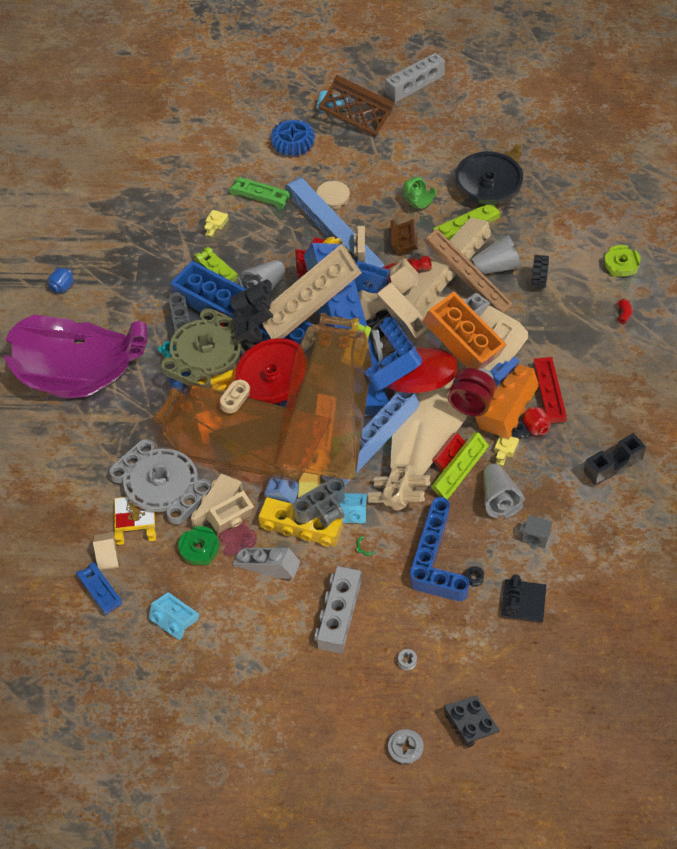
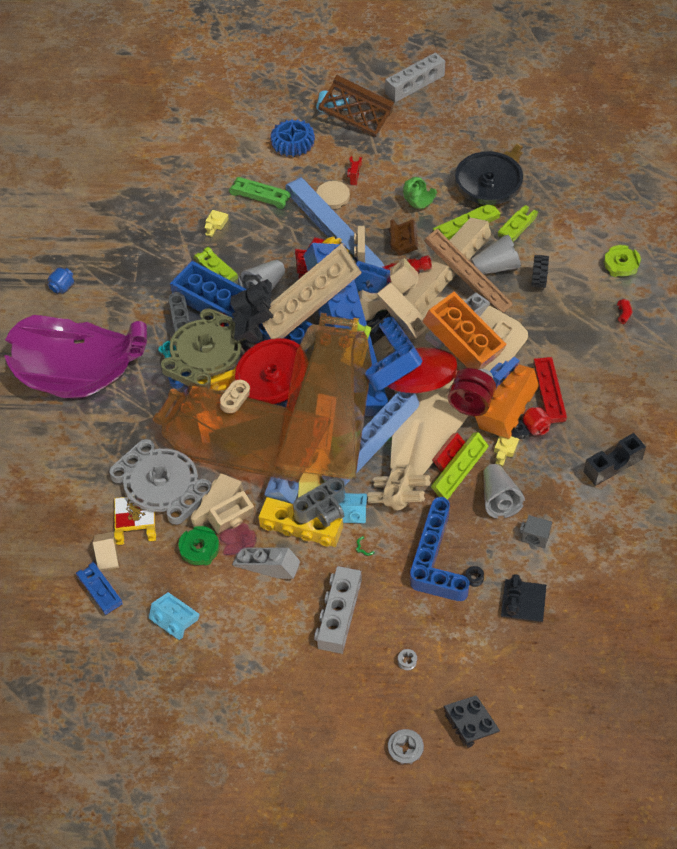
(353, 172): none -> red plate
(377, 345): light grey wheel -> none
(517, 223): none -> lime hinge

